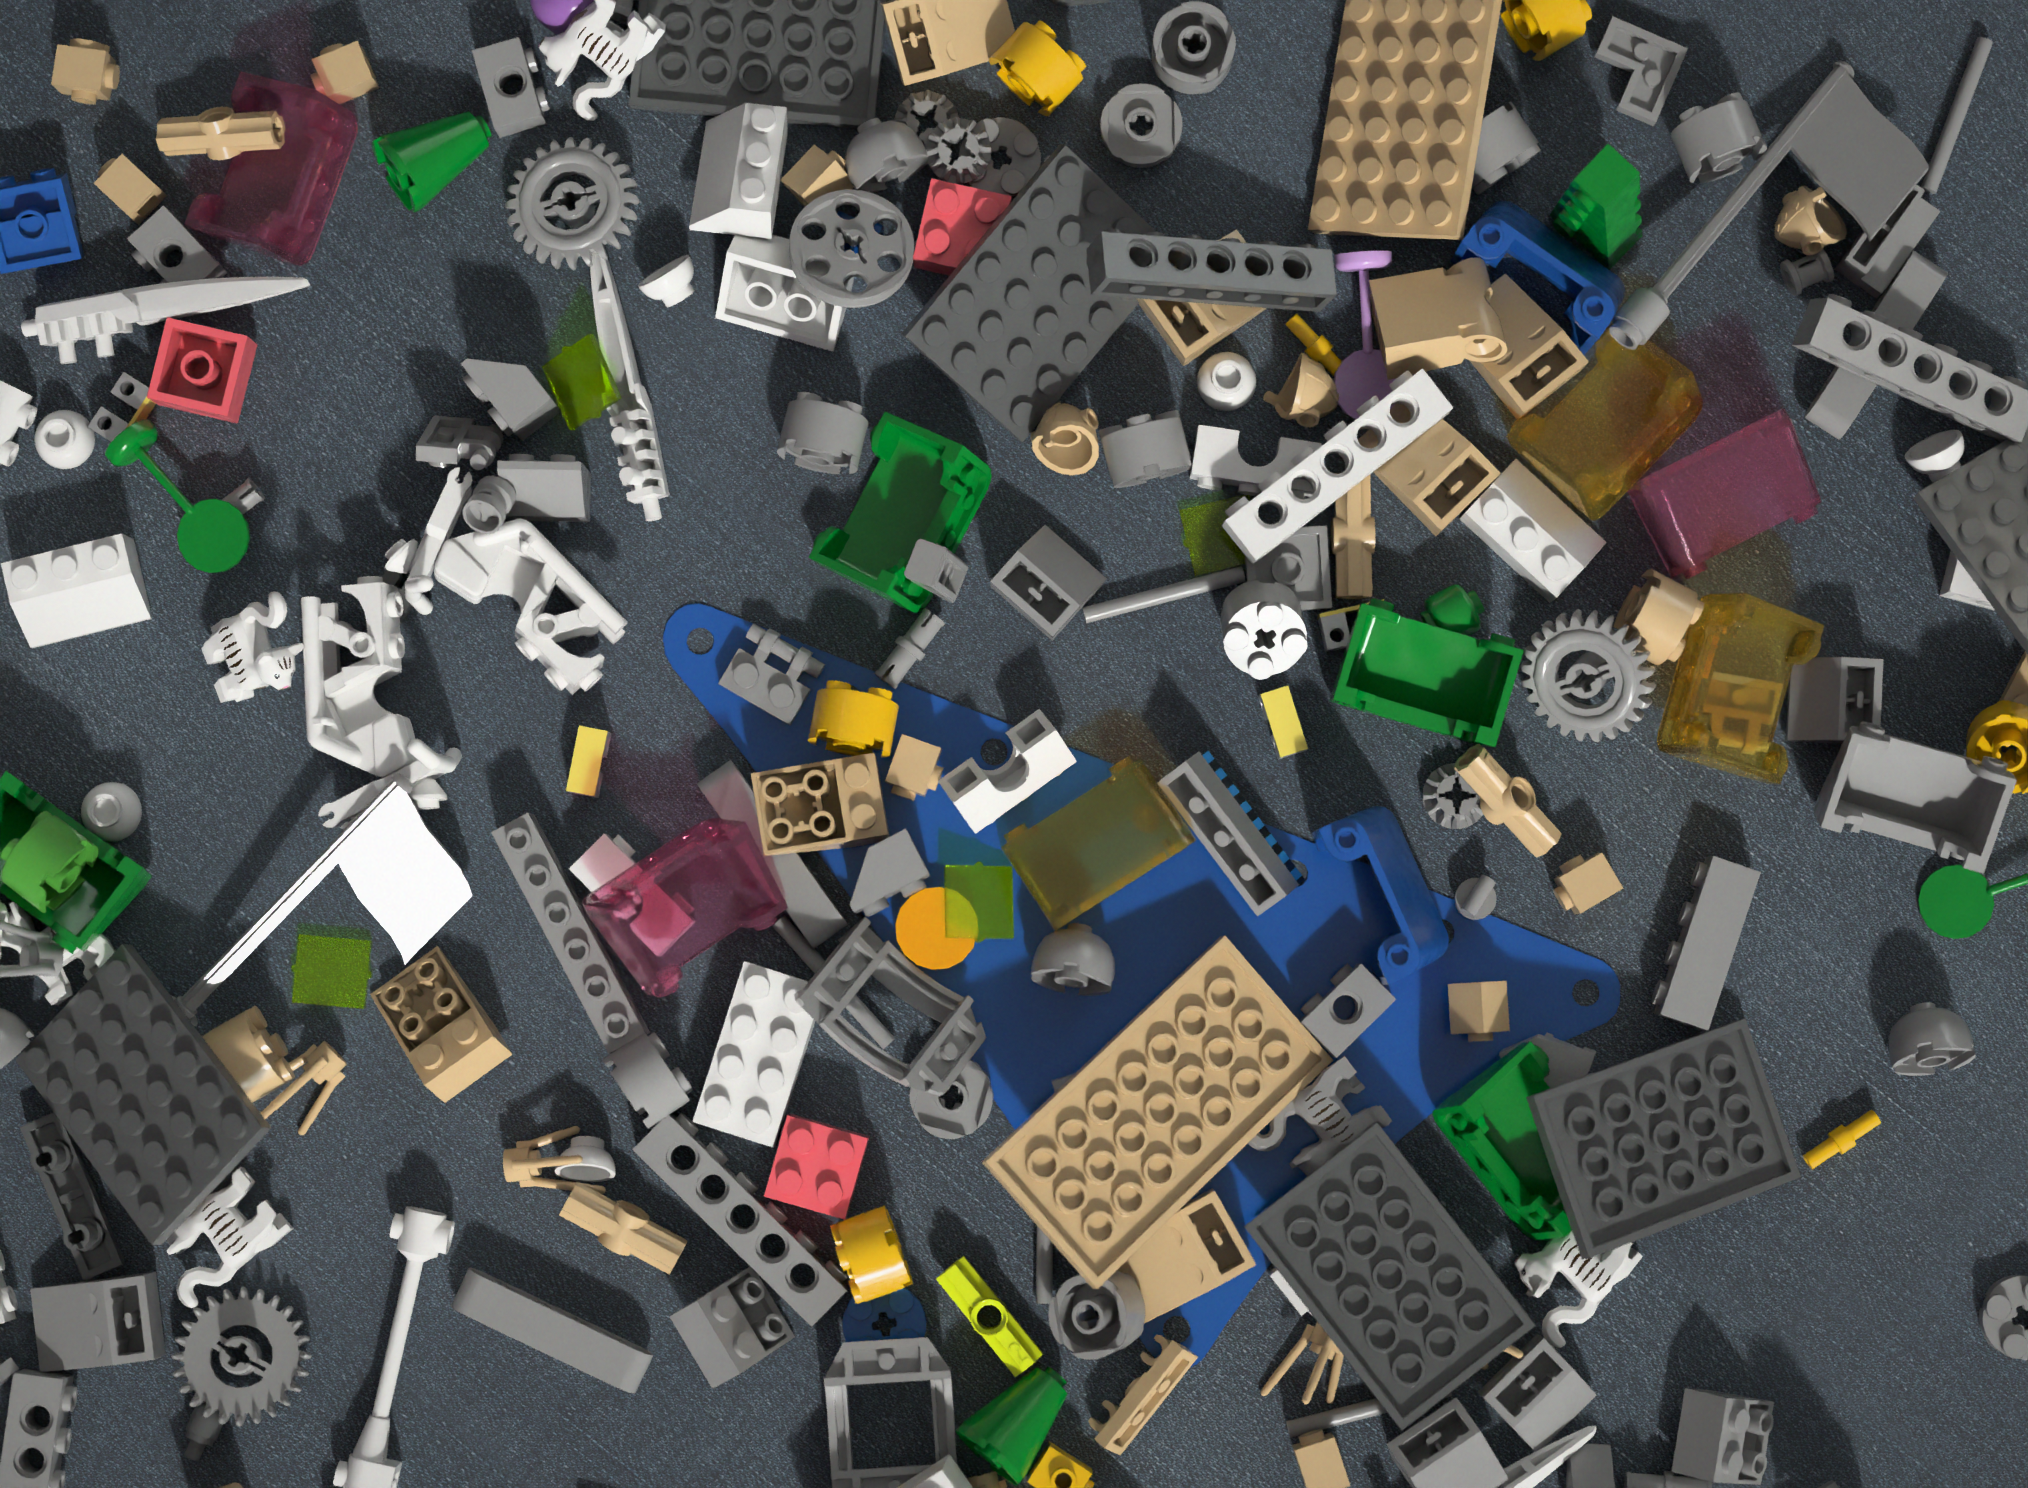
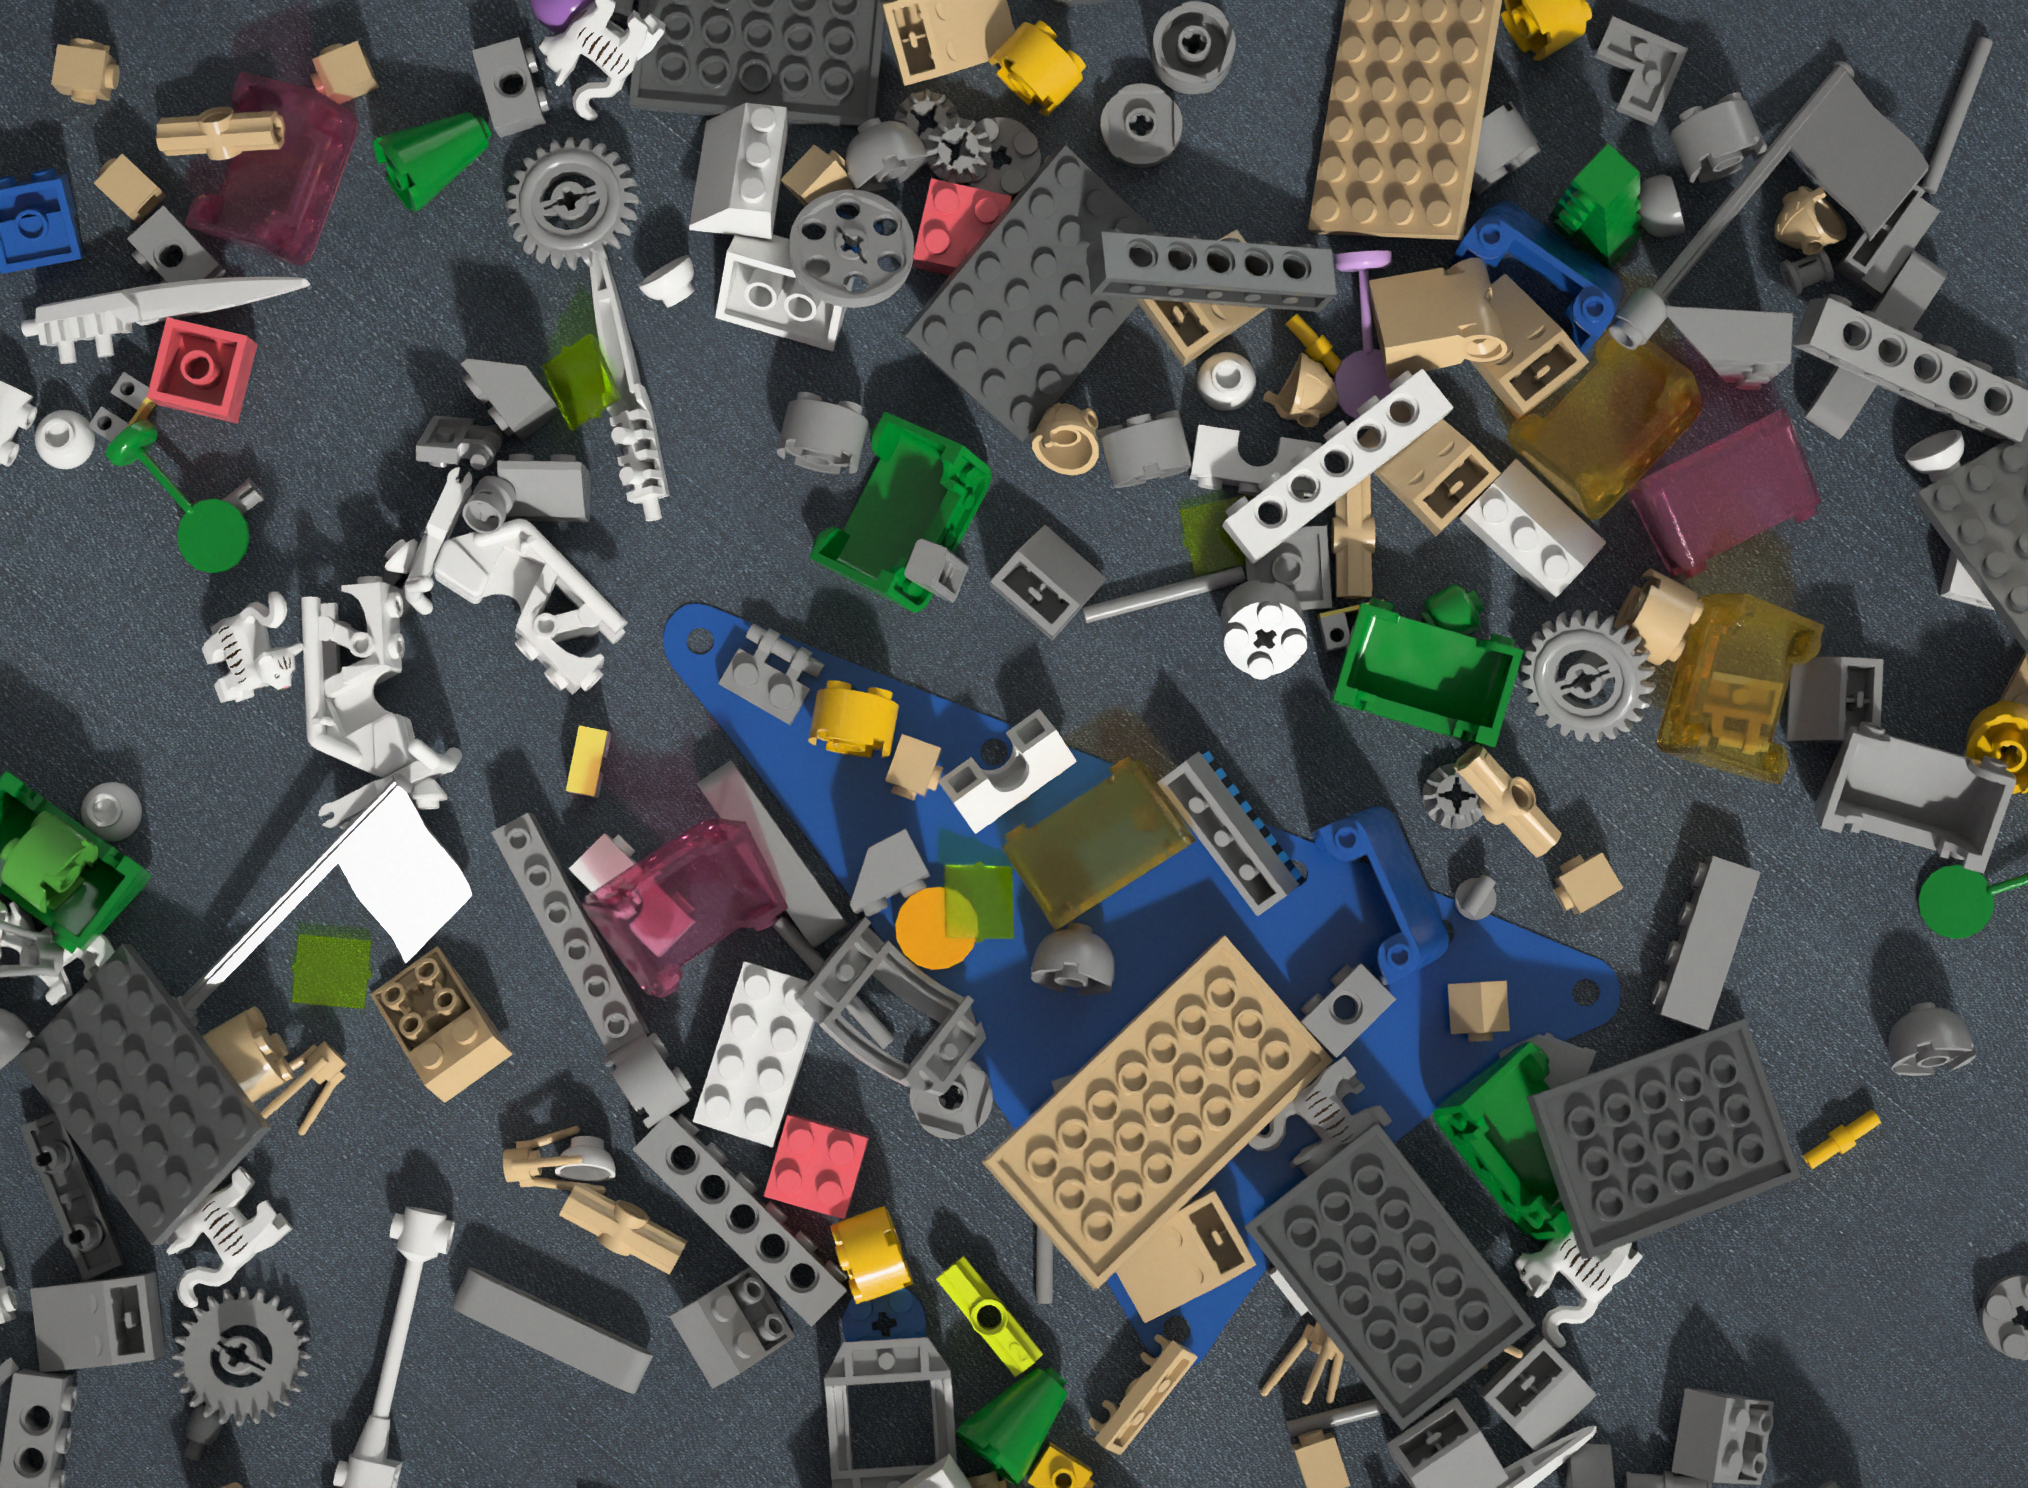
(77, 590): white slope -> none
(820, 805): tan slope -> none
(909, 648): light grey pin -> none
(1093, 1335): light grey brick -> none
(1284, 722): light yellow piece -> none
(1660, 207): none -> light grey hair
(1738, 343): none -> light grey wedge

